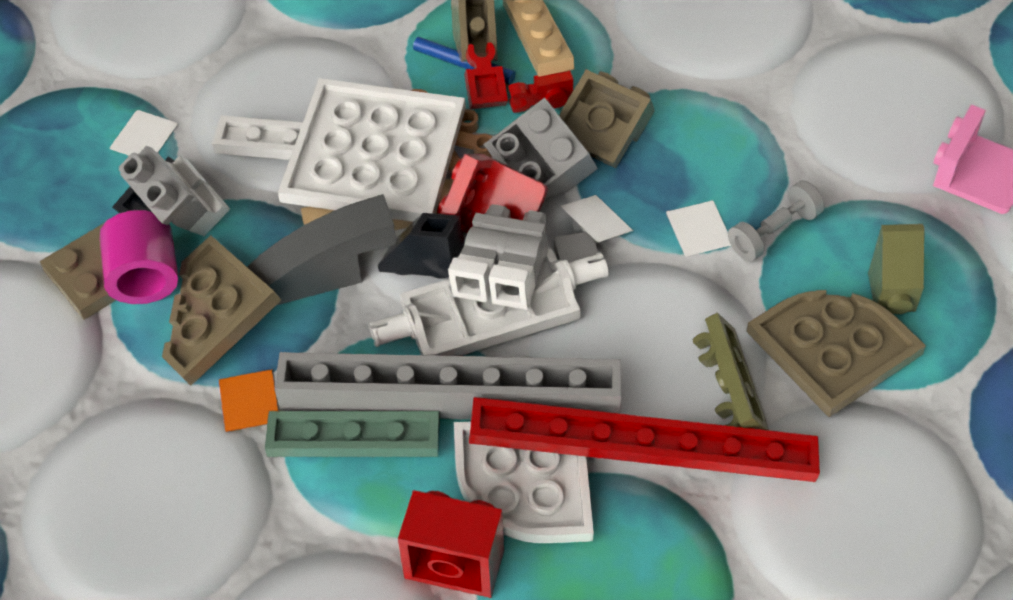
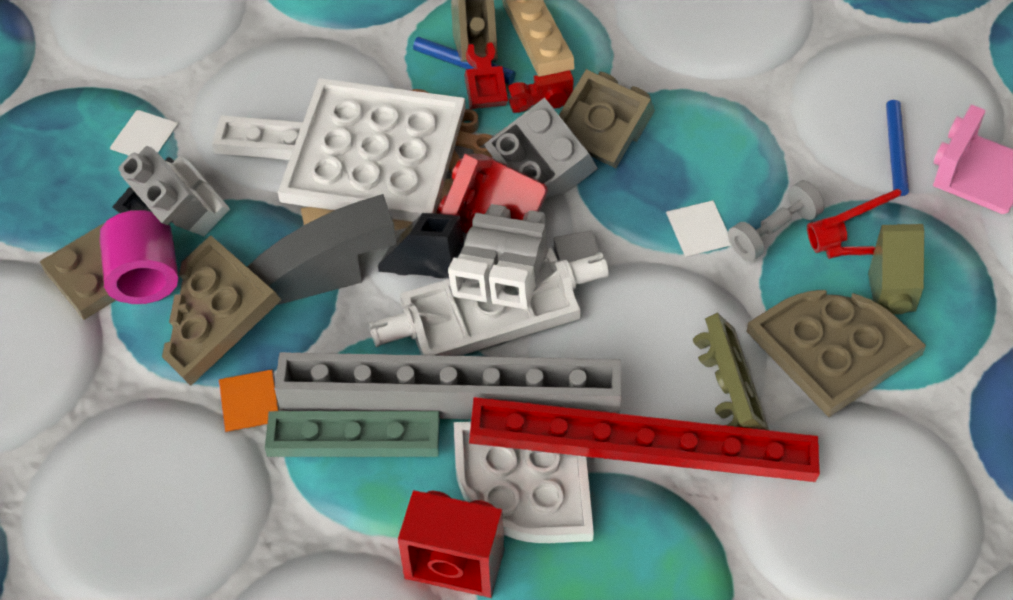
(596, 218): white sticker -> none
(831, 231): none -> red plant
(897, 146): none -> blue bar

